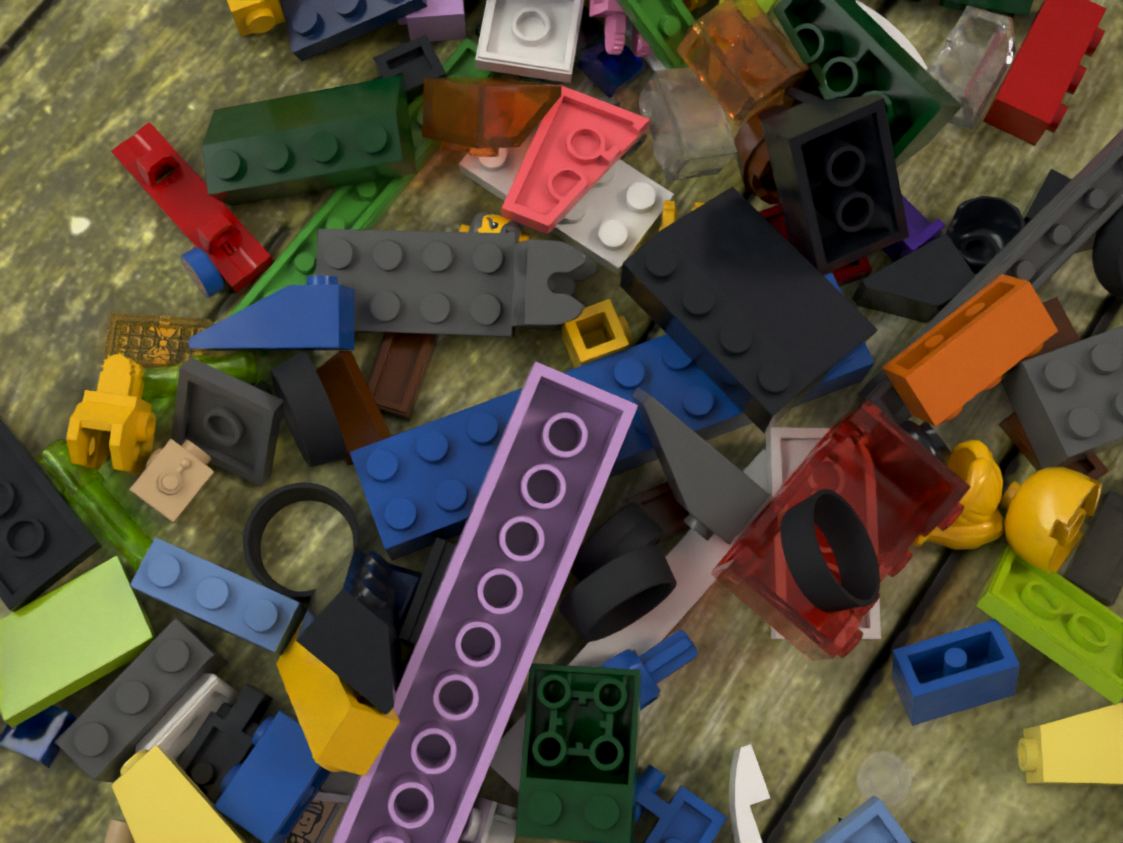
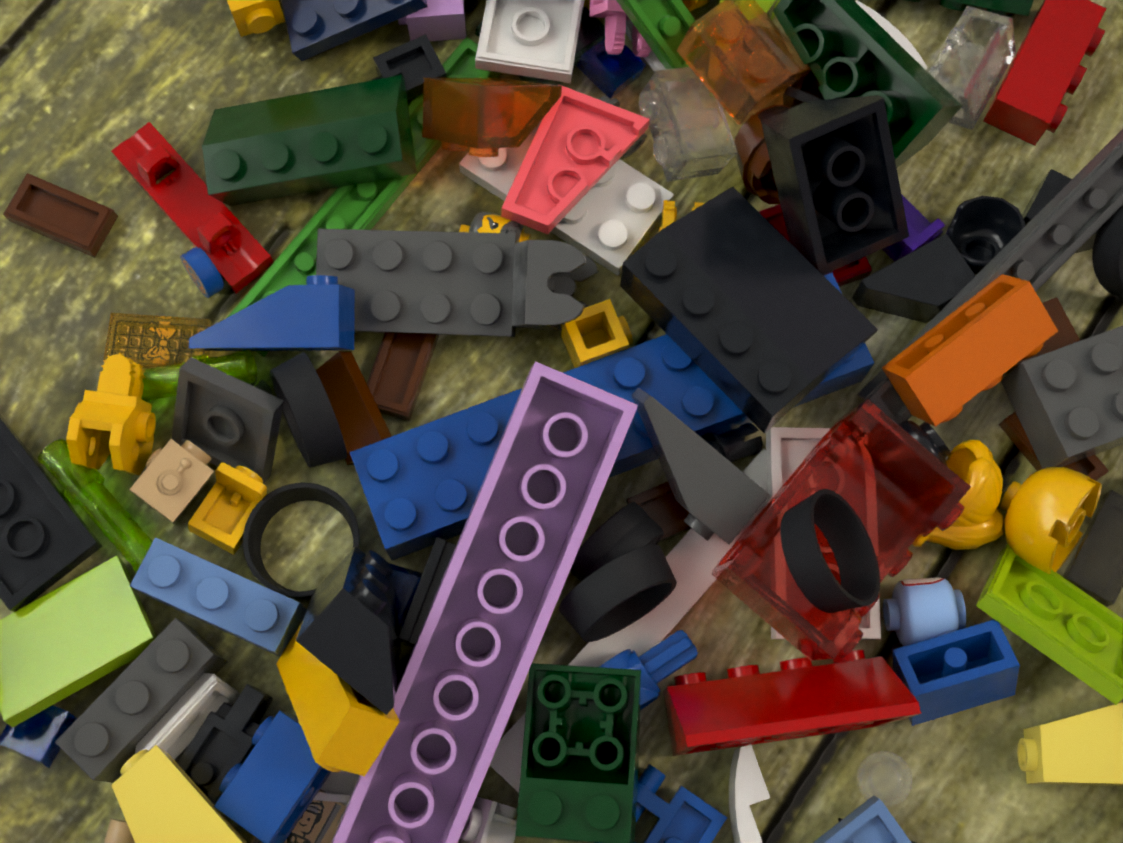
(60, 215): none -> reddish brown tile
(227, 507): none -> yellow bracket
(732, 443): none -> black pin
(784, 703): none -> red slope
(924, 609): none -> light blue head

